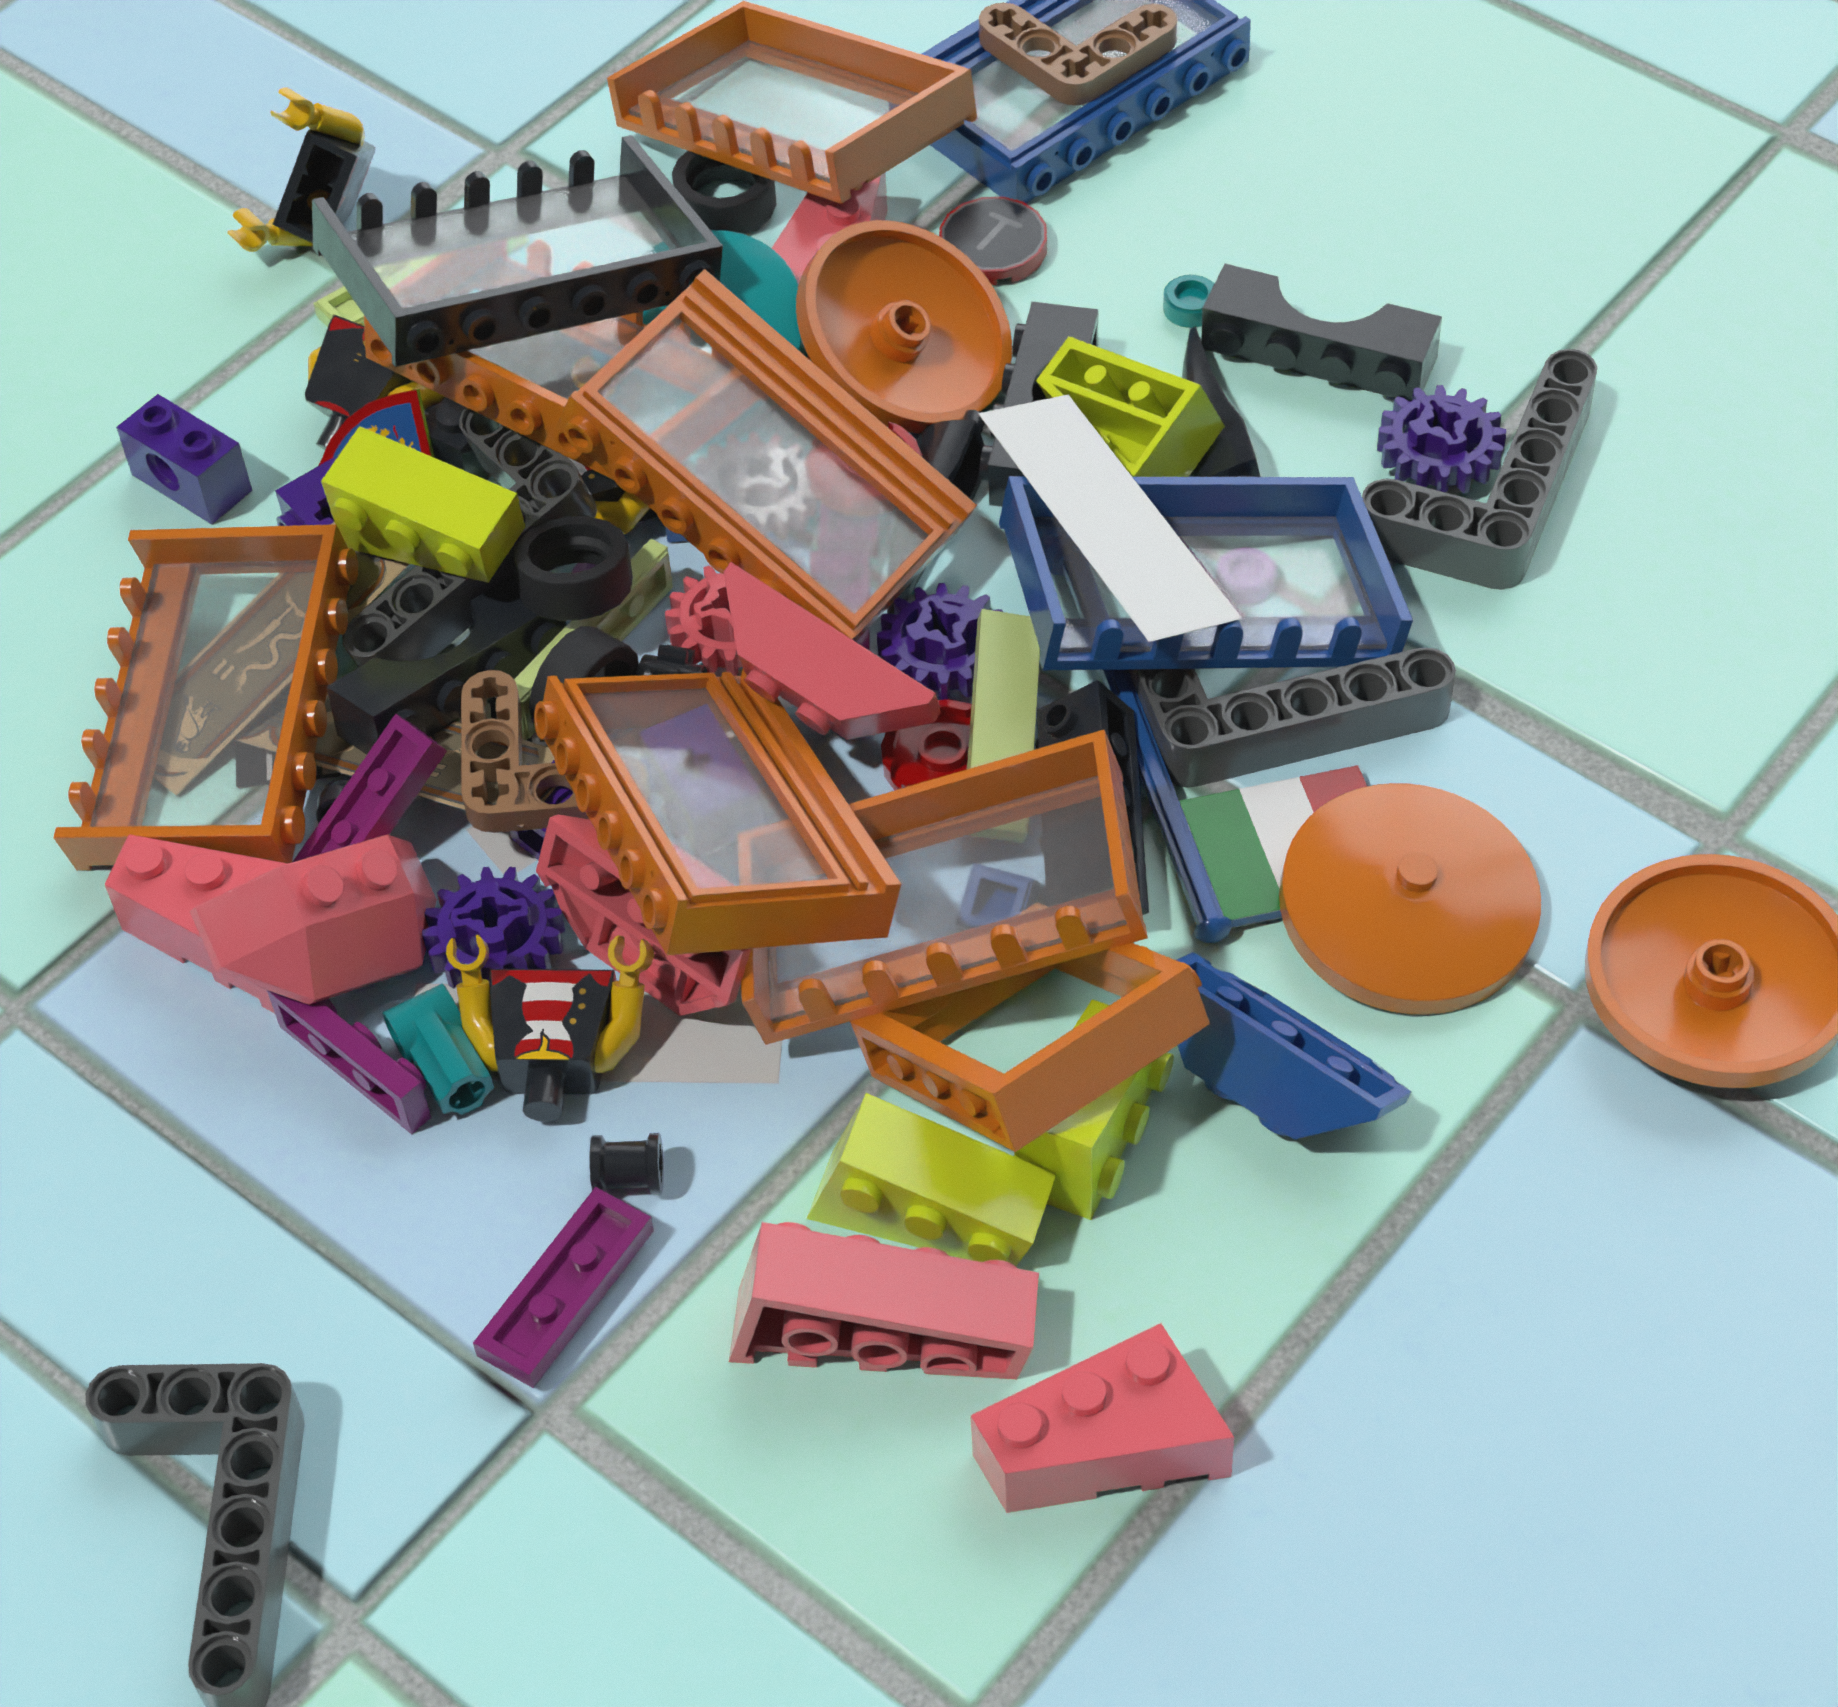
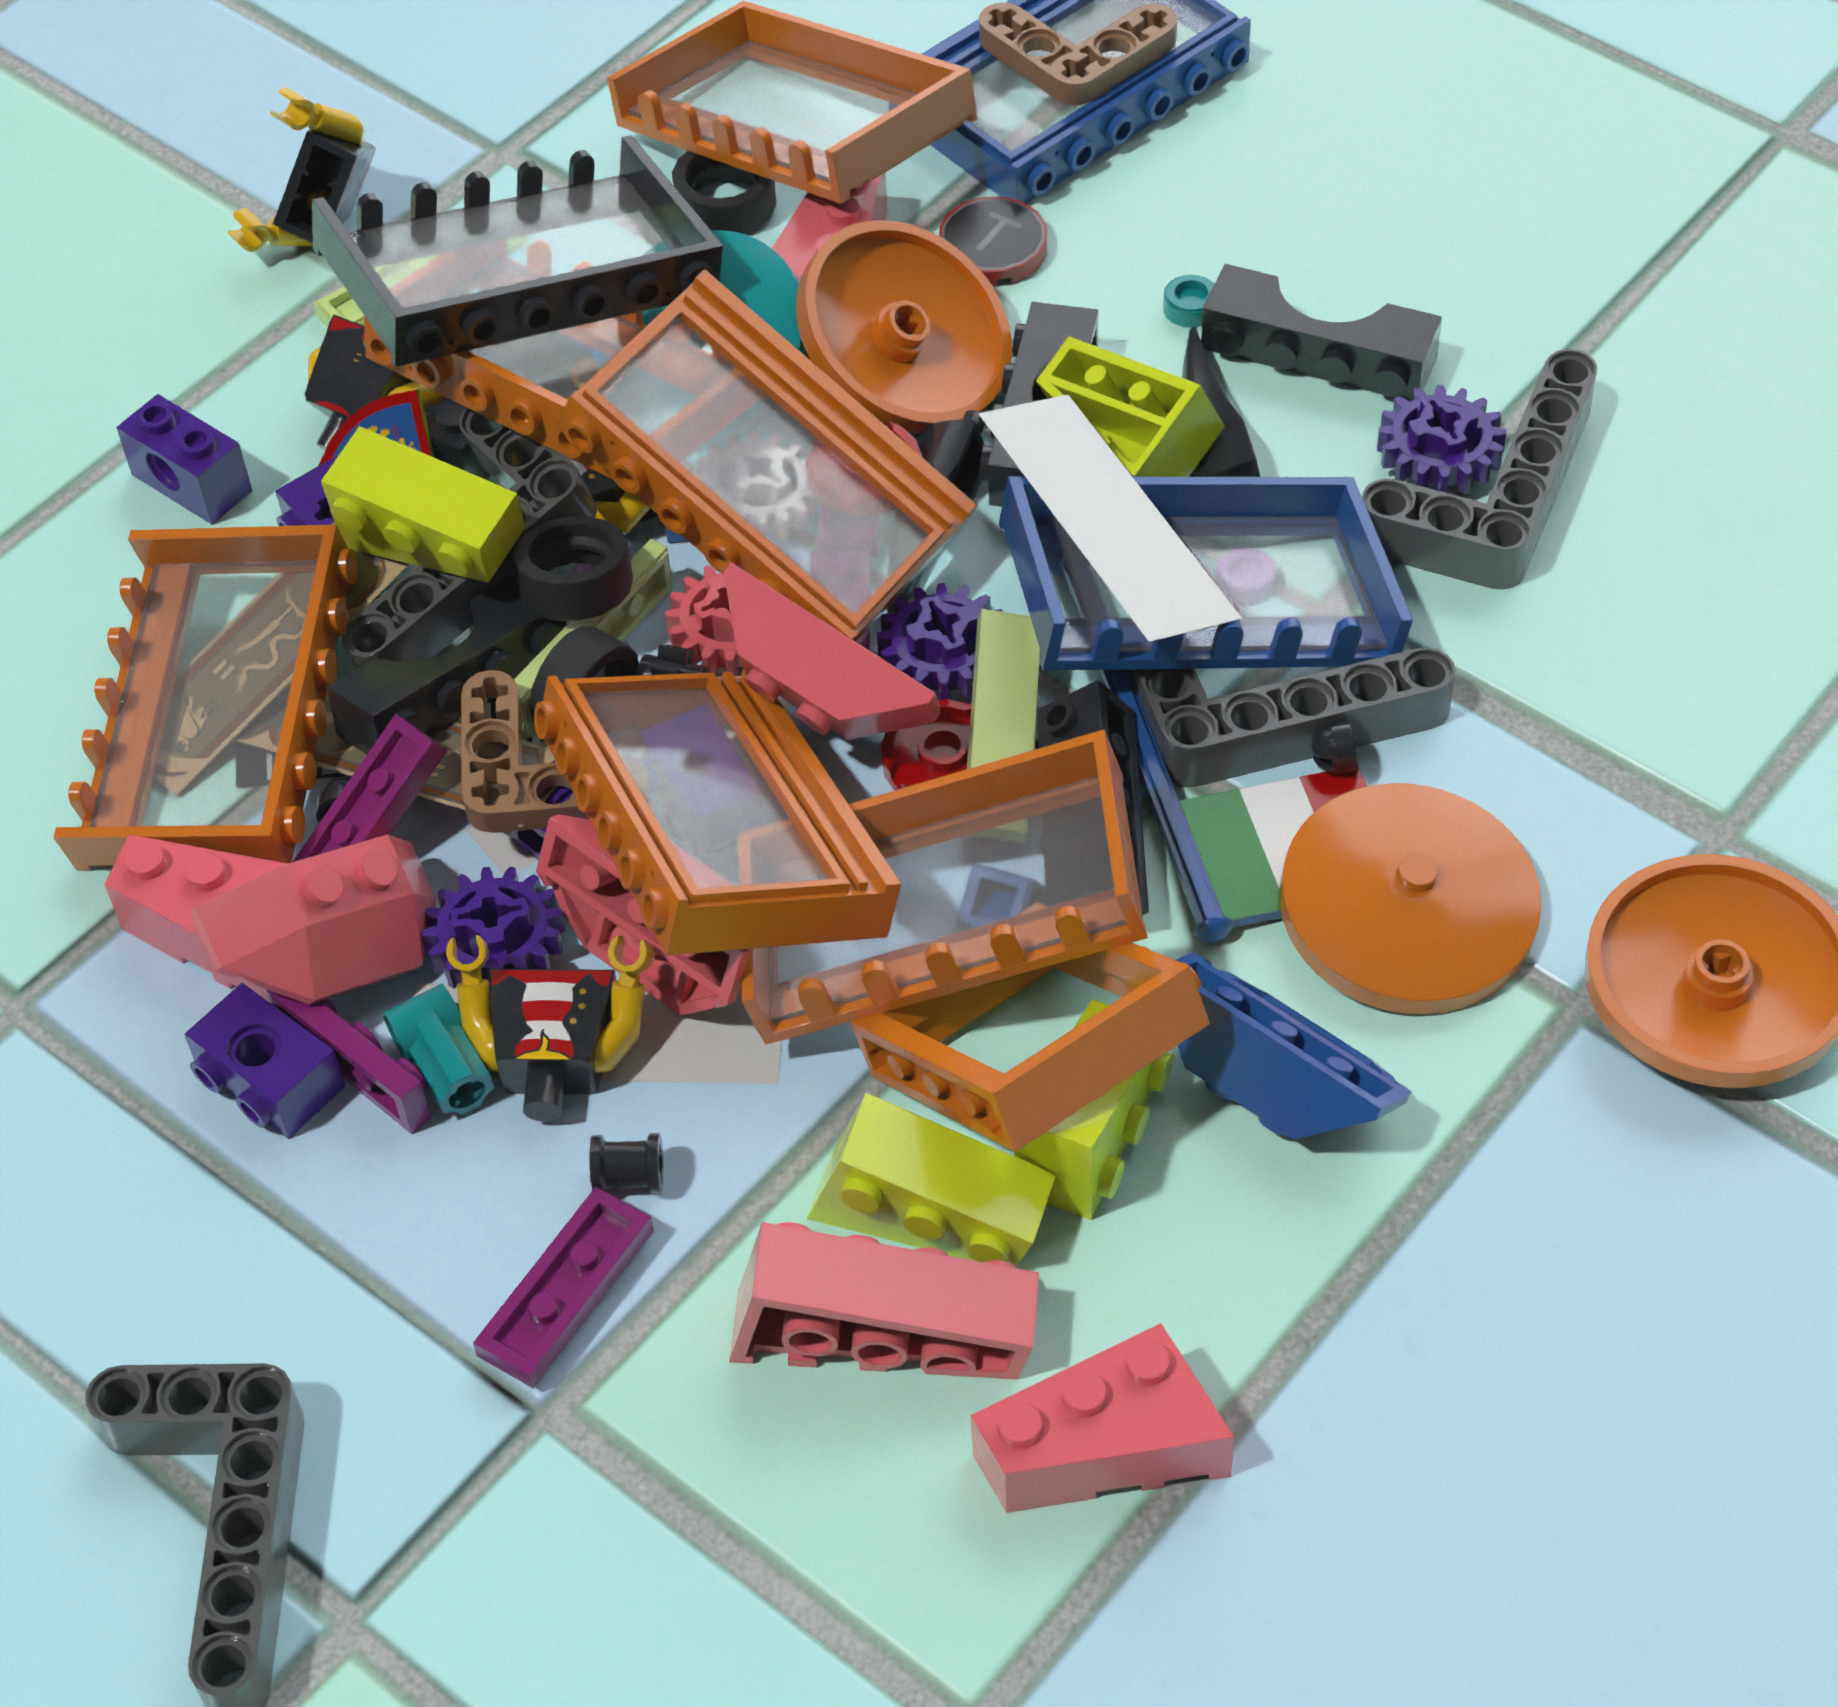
(249, 1031): none -> dark purple brick
(1335, 749): none -> black hinge

